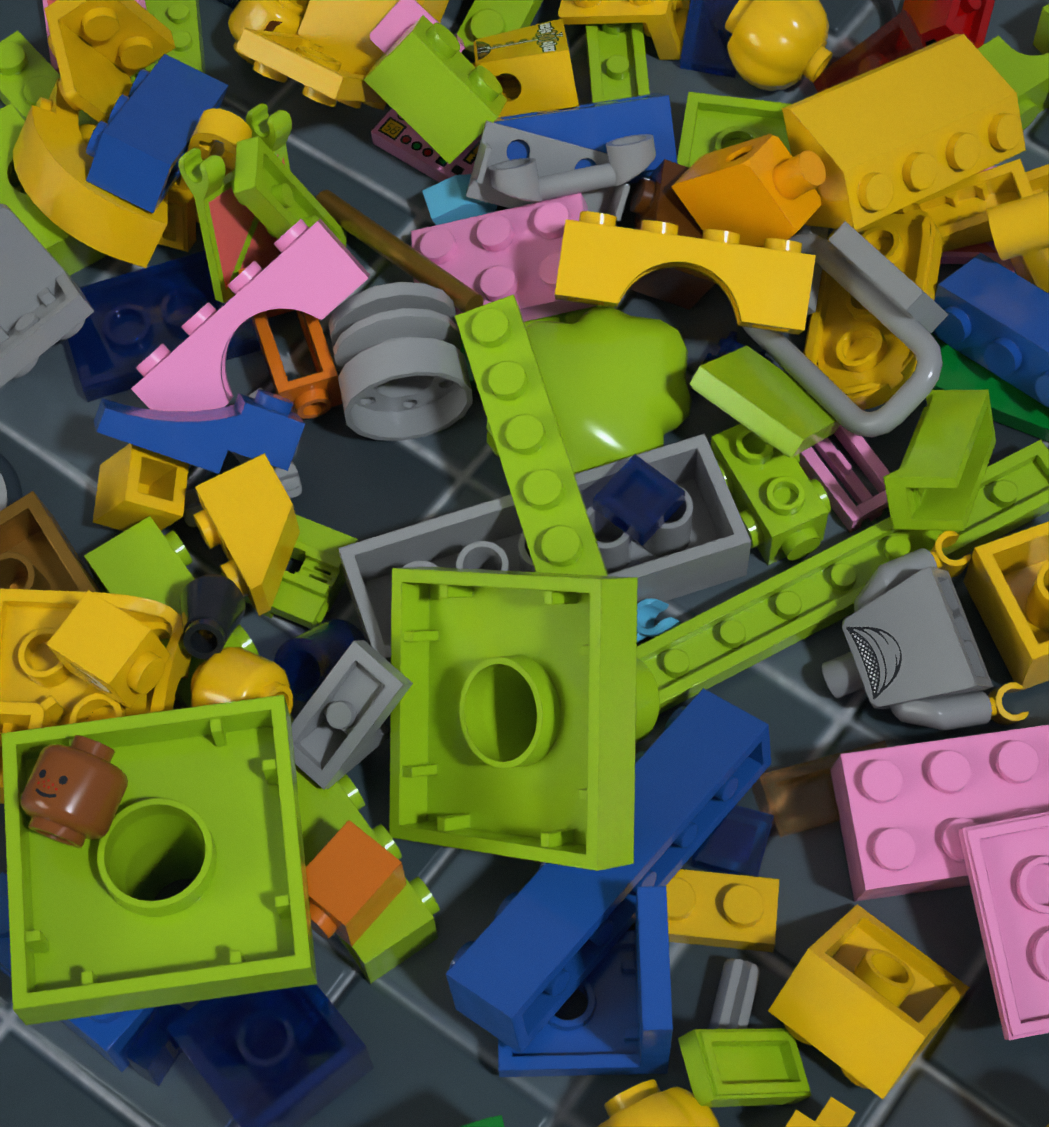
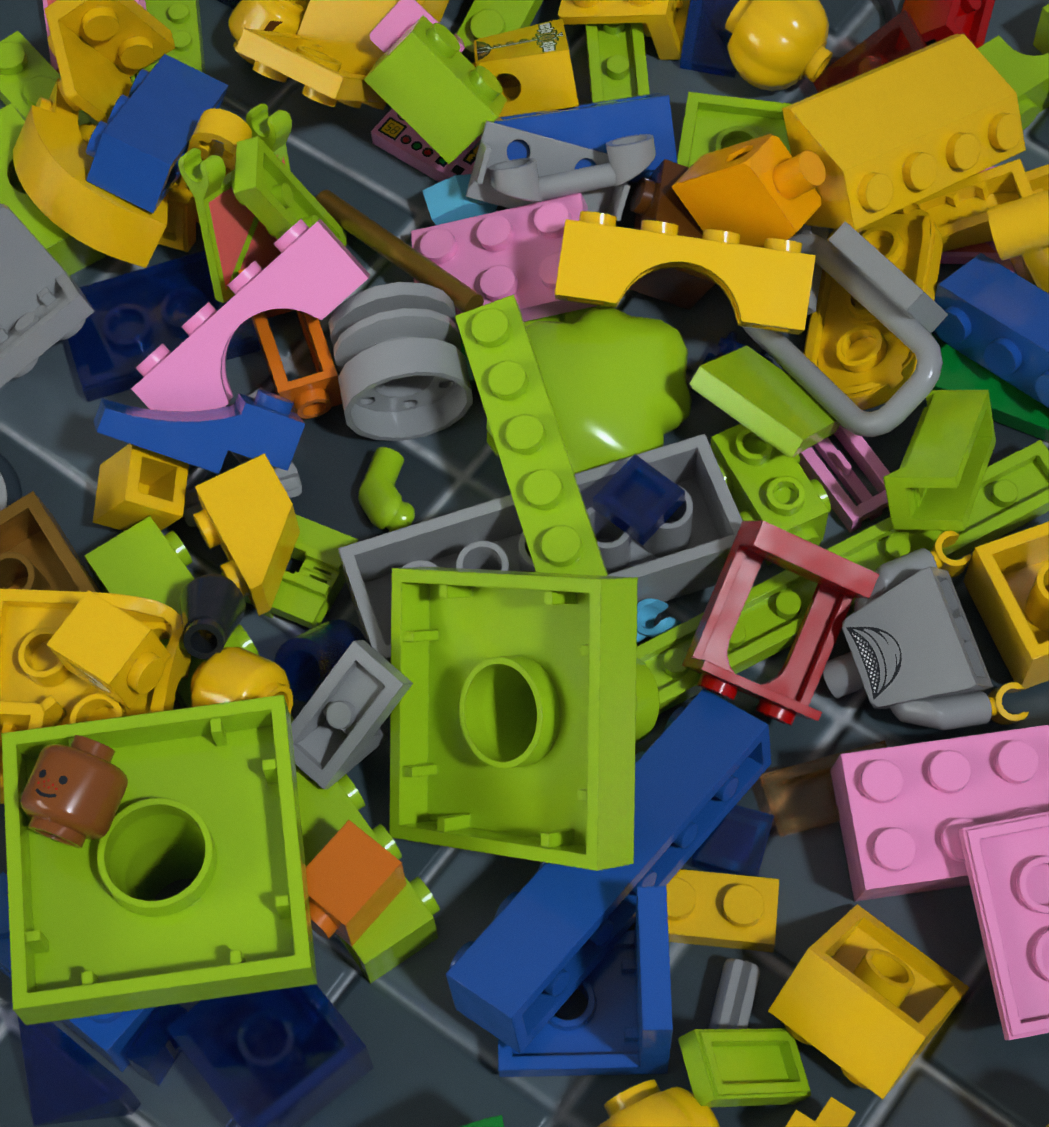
(67, 1080): none -> clear blue slope
(380, 497): none -> lime arm
(796, 682): none -> red panel

